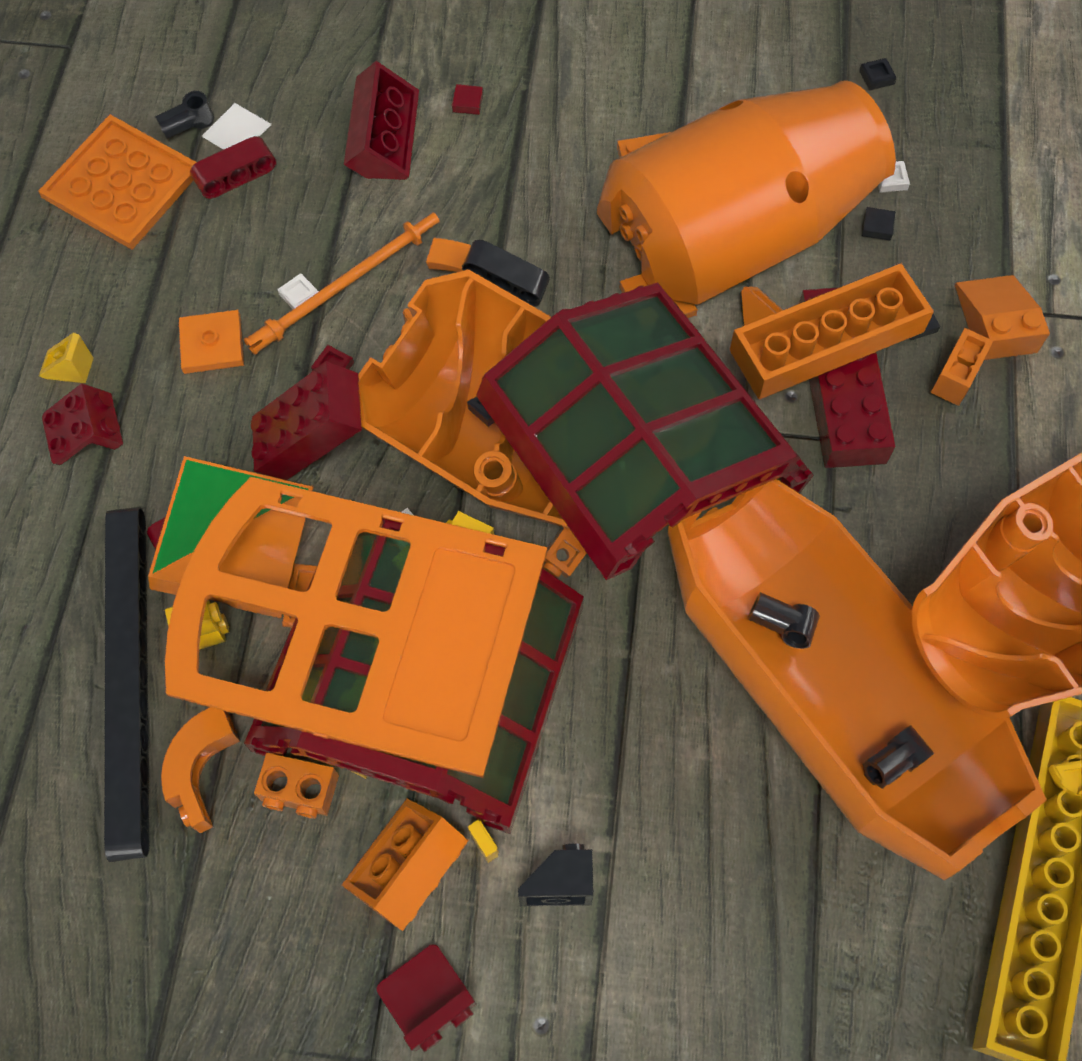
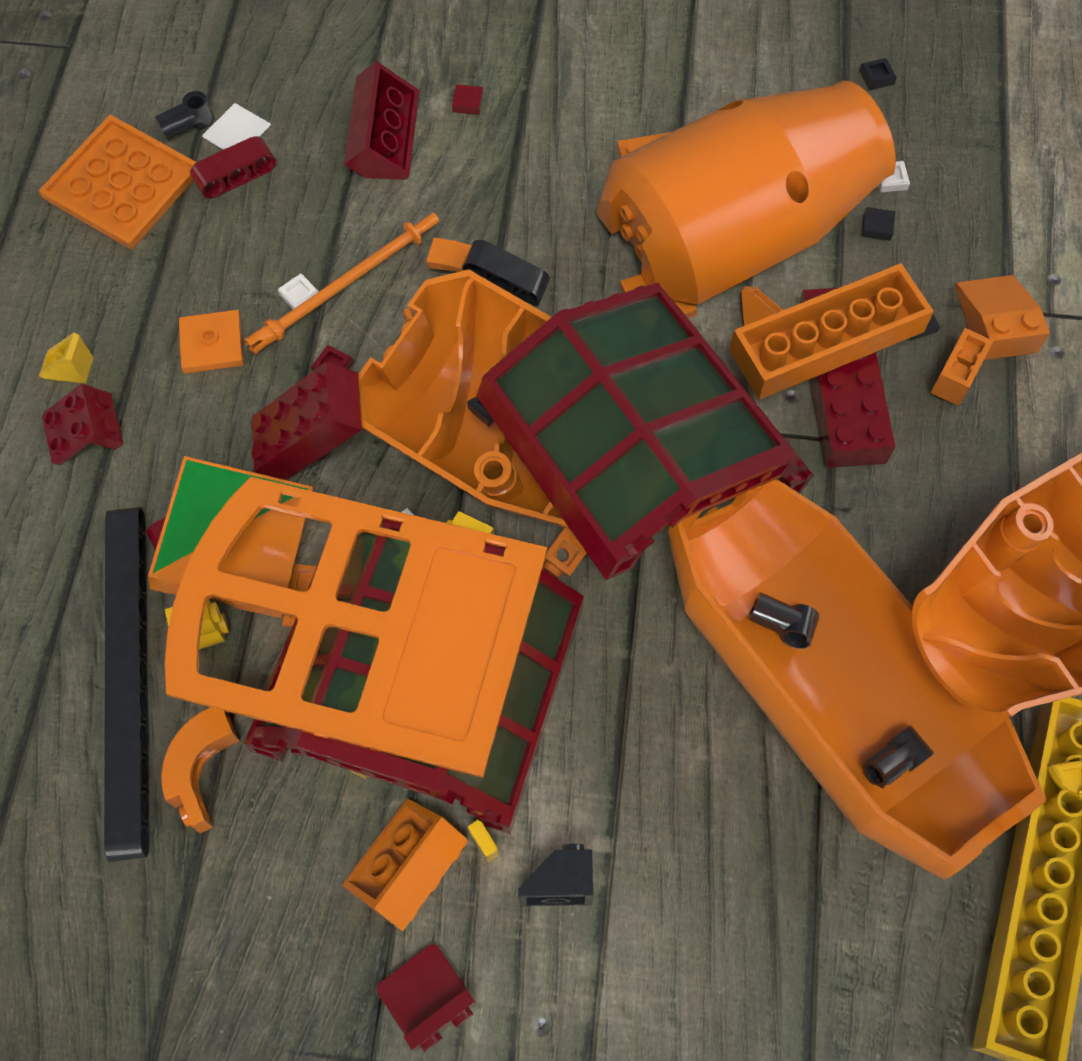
(299, 777): orange brick -> none

